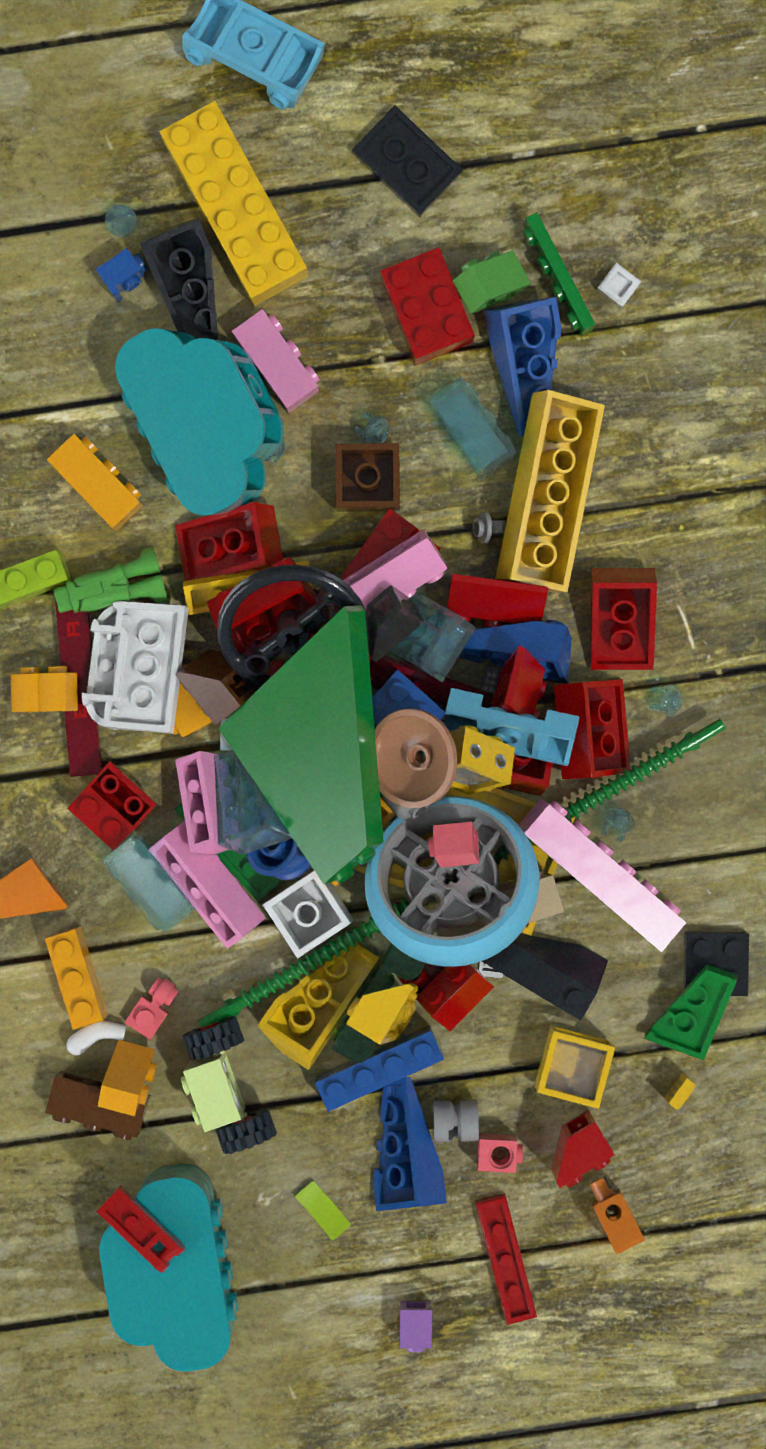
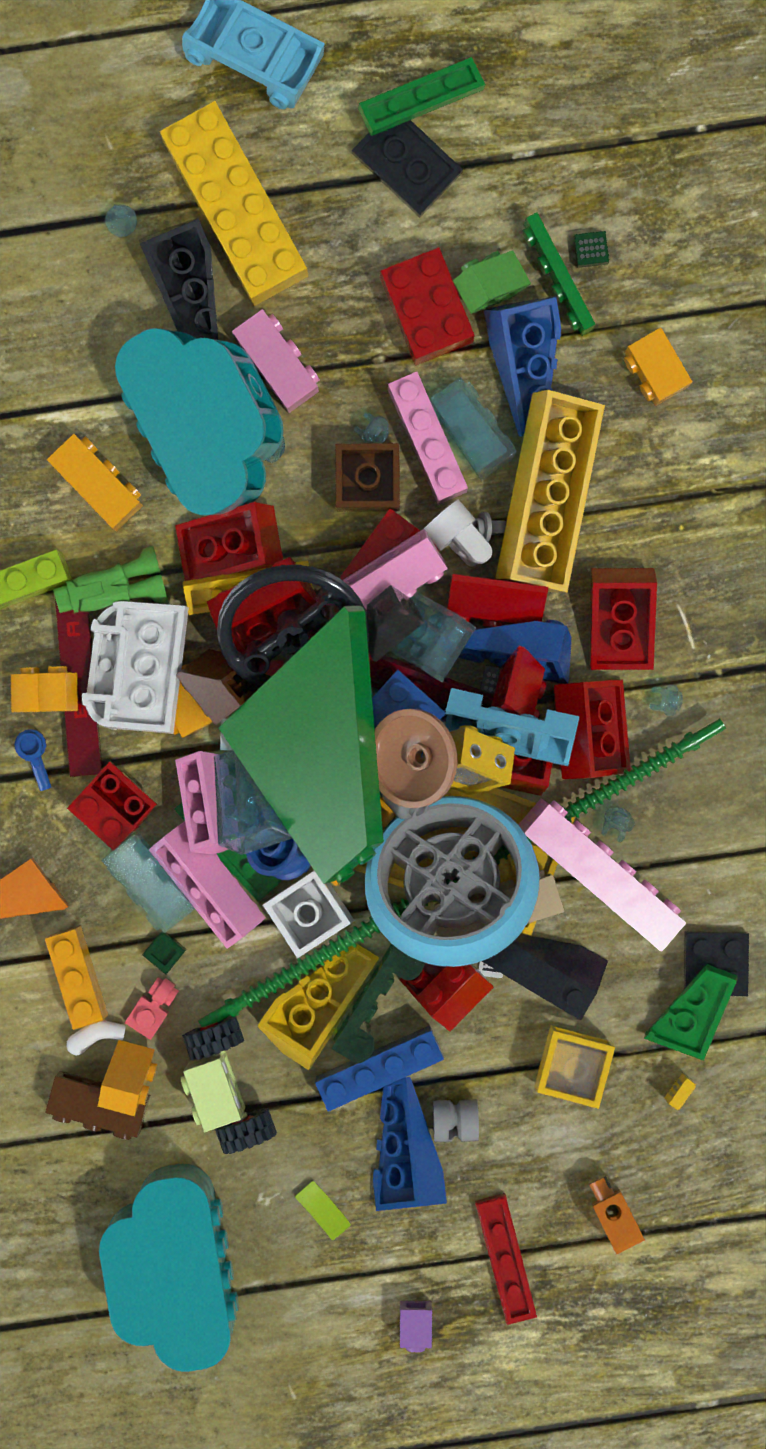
(31, 746): none -> blue plate
(122, 273): blue brick -> none
(140, 1228): red plate -> none
(164, 952): none -> dark green tile
(383, 1013): yellow wedge -> none
(421, 96): none -> green plate
(427, 438): none -> bright pink brick
(454, 844): coral brick -> none
(456, 529): none -> white piece
(488, 1142): coral brick -> none
(579, 1150): red slope -> none
(591, 249): none -> dark green tile
(618, 285): white tile -> none
(657, 367): none -> light orange brick

